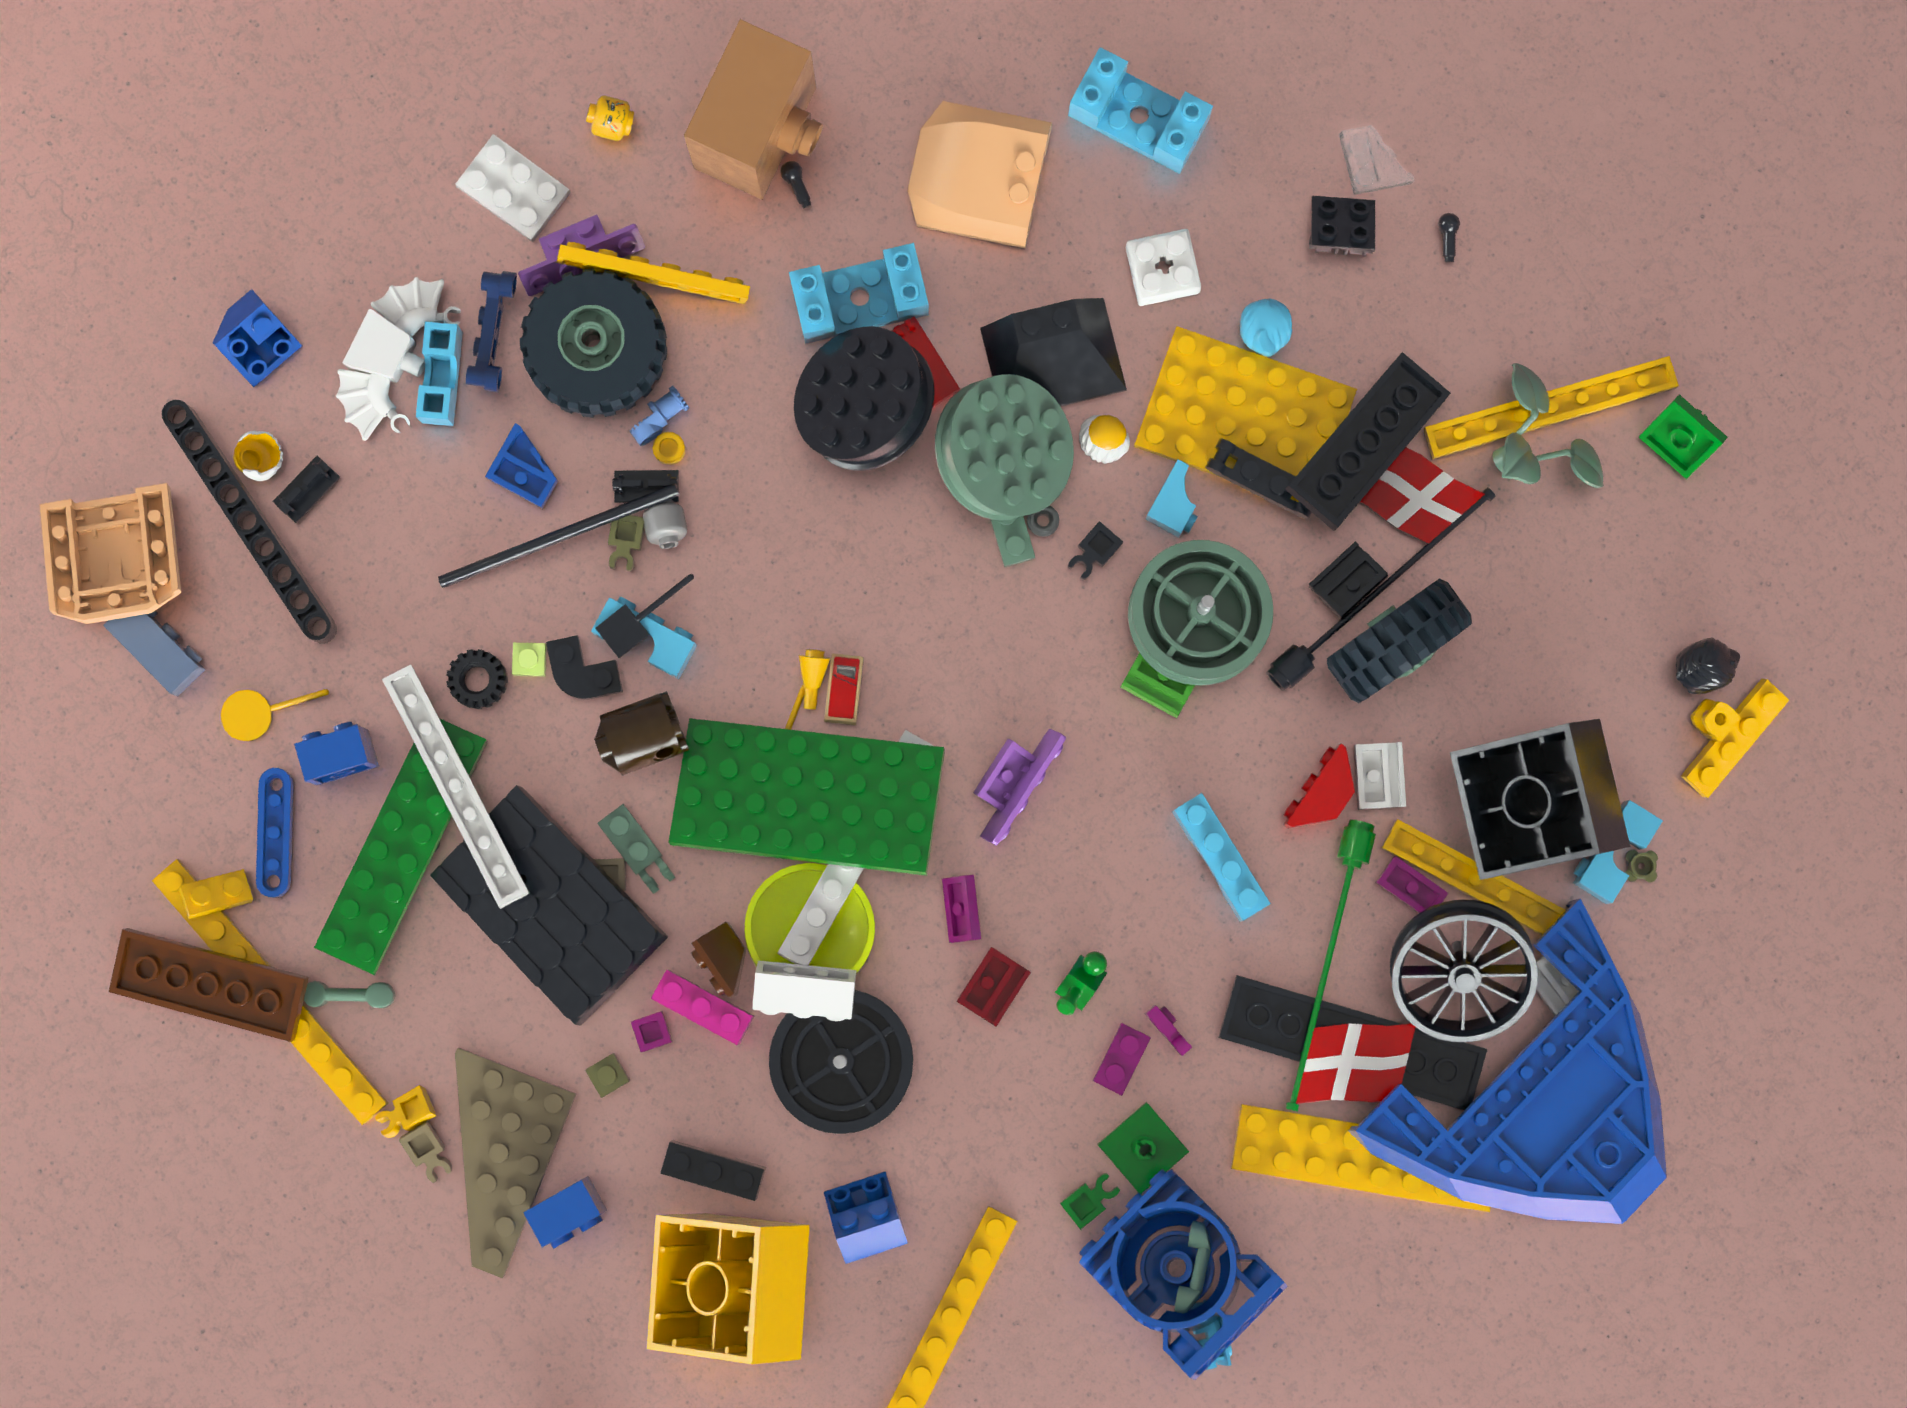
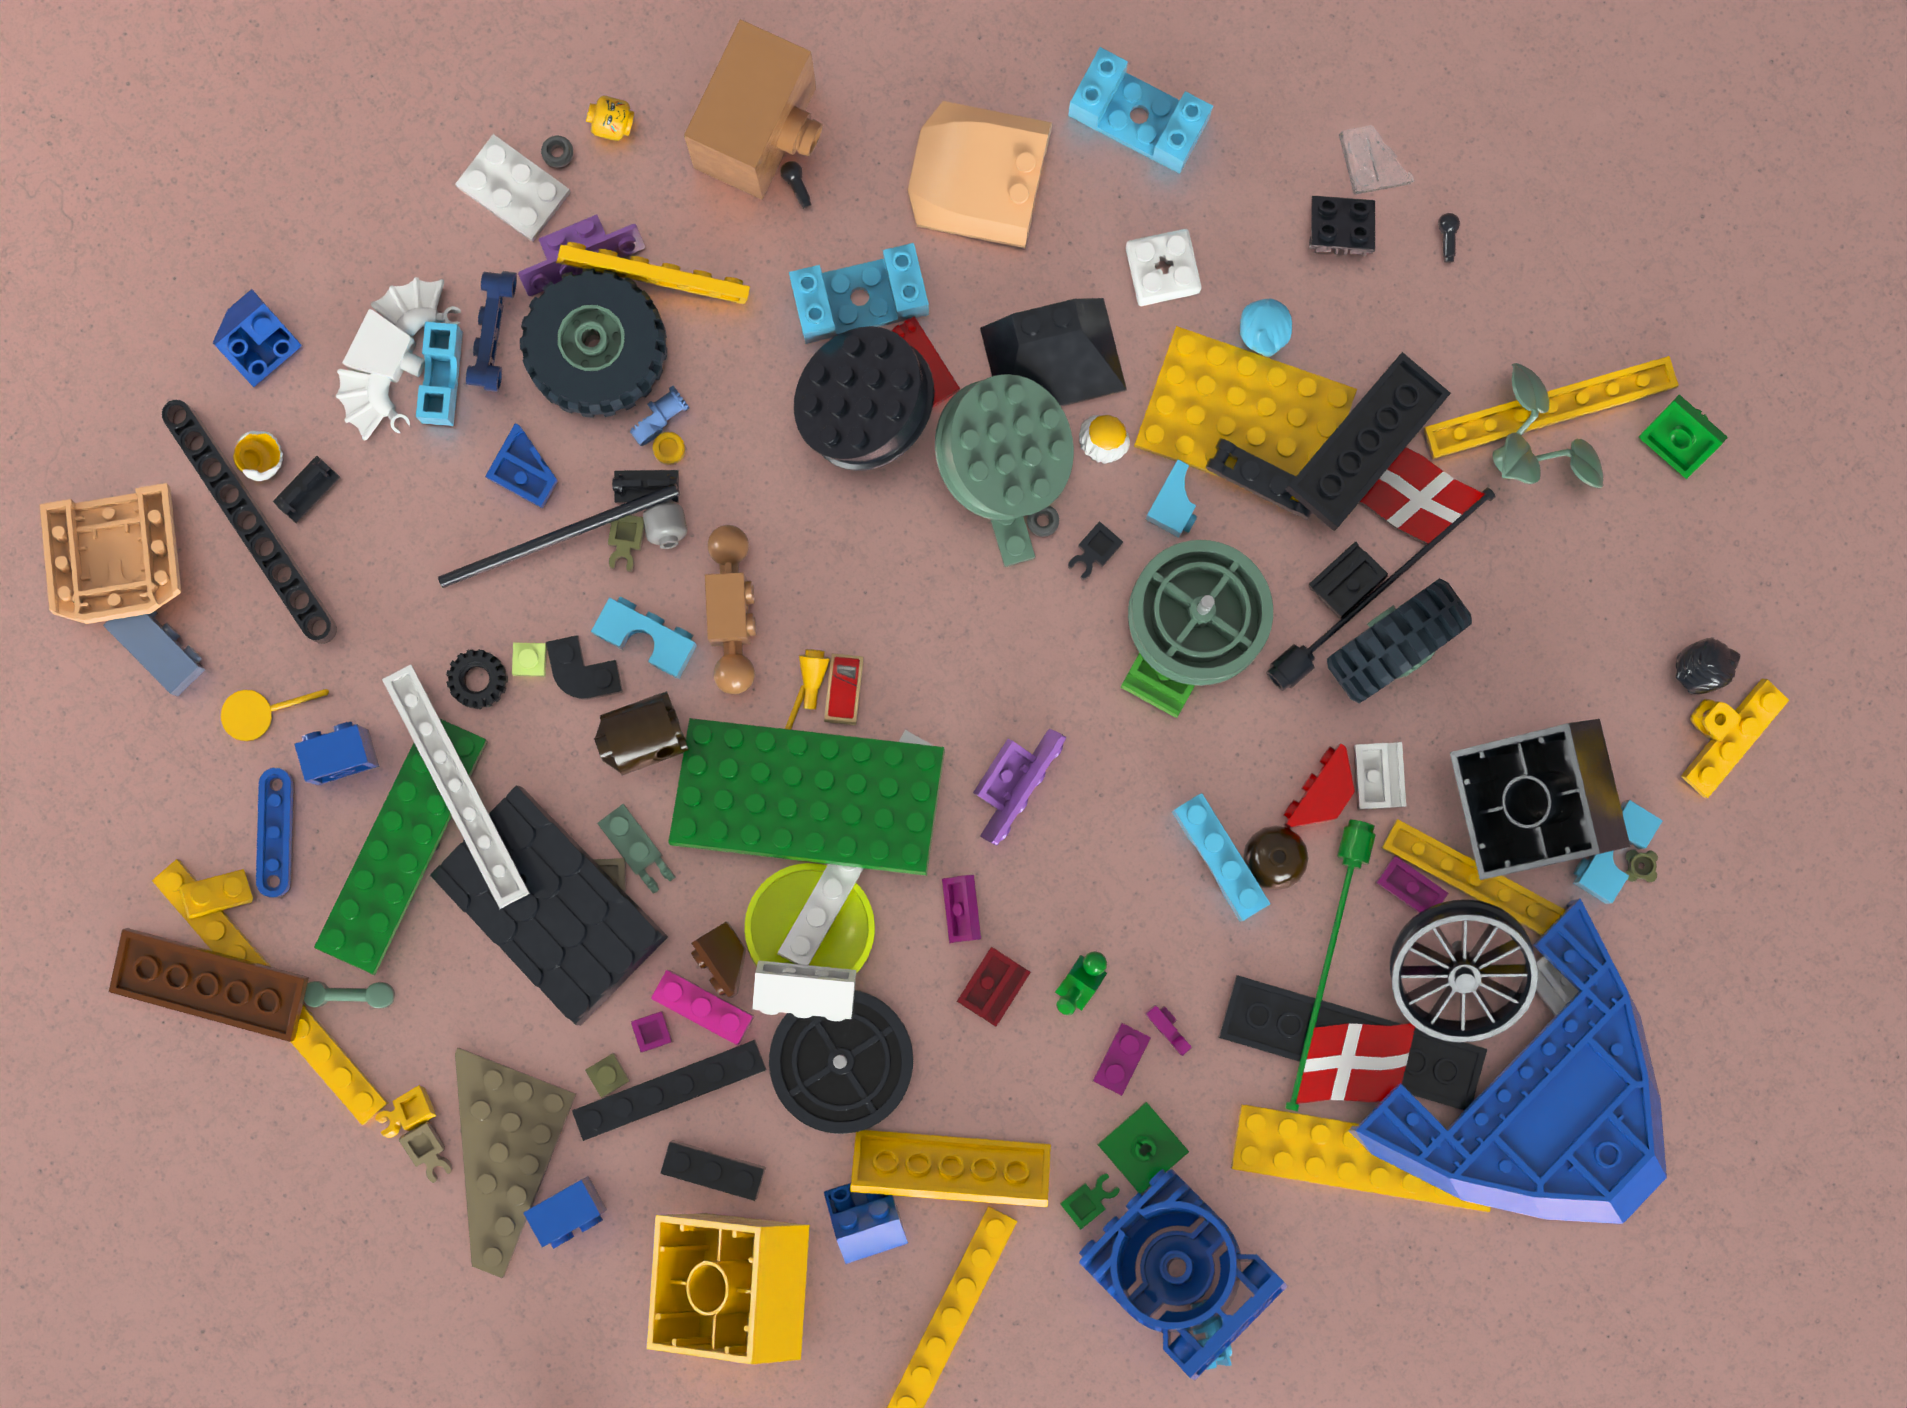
(557, 142): none -> dark grey plate
(624, 630): black piece -> none
(669, 1090): none -> black plate
(728, 609): none -> medium nougat brick
(951, 1168): none -> yellow plate
(1188, 1296): sand green bar -> none
(1276, 857): none -> dark brown cylinder

